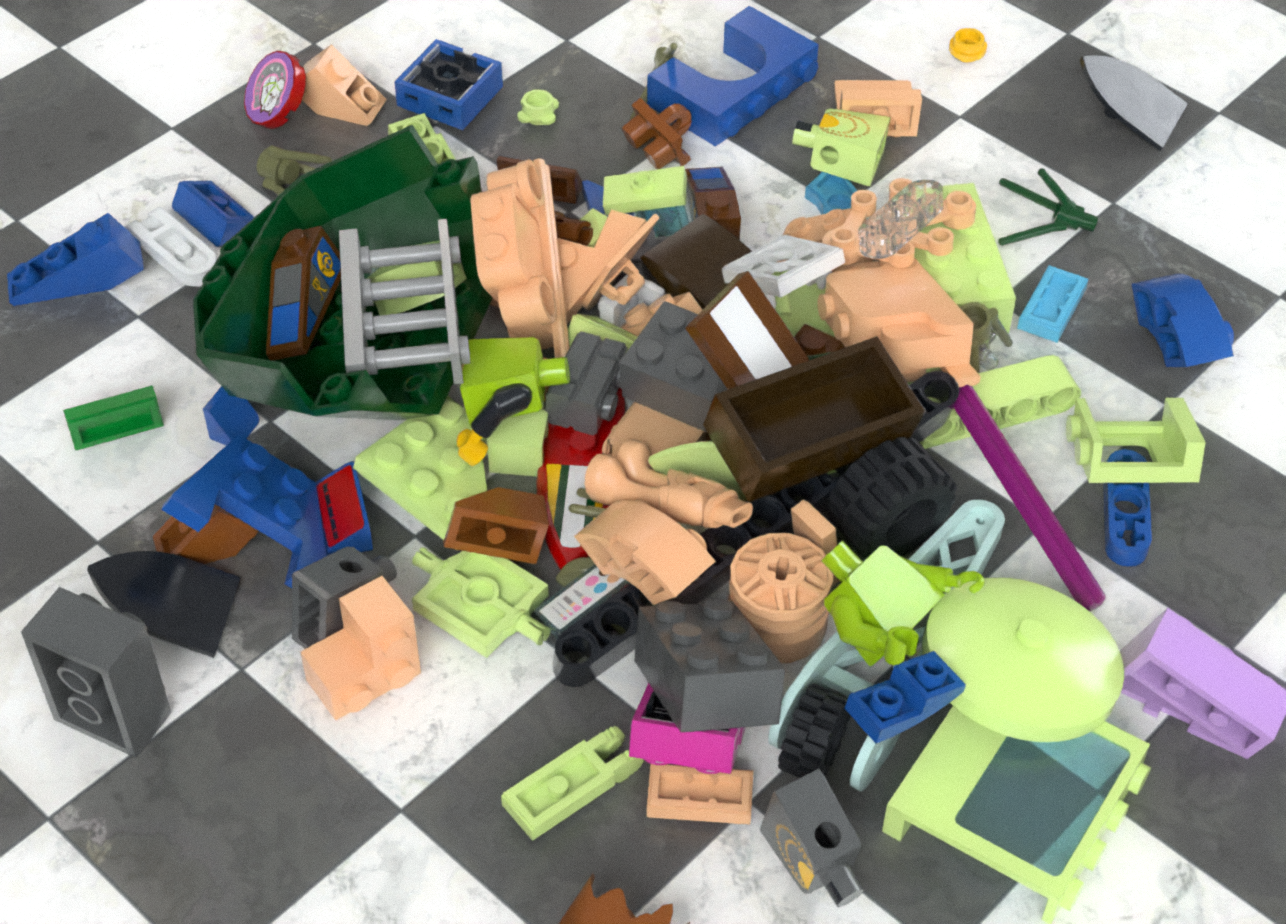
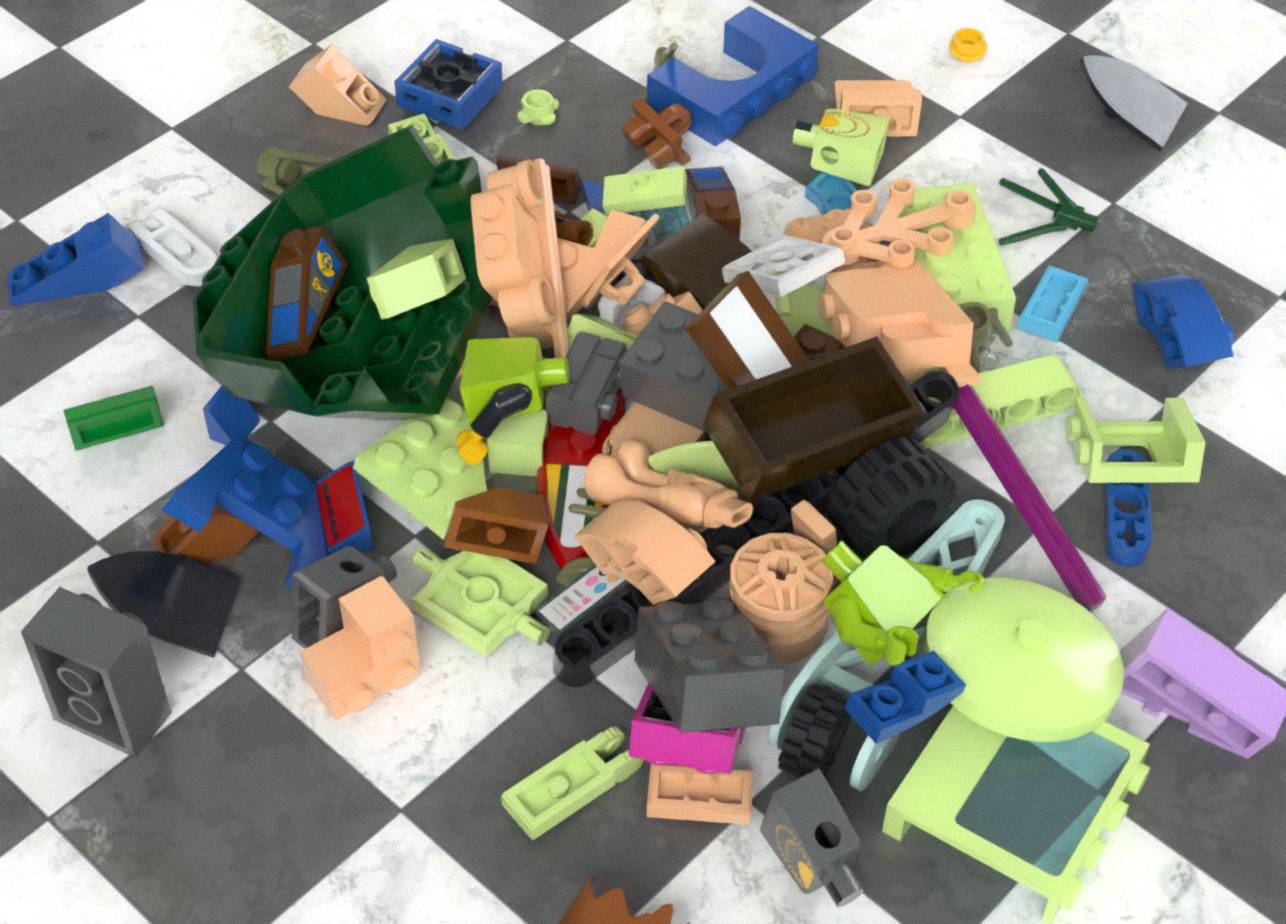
(210, 210): blue slope -> none
(274, 89): tile -> none
(360, 292): light grey fence -> none
(900, 219): clear beam -> none

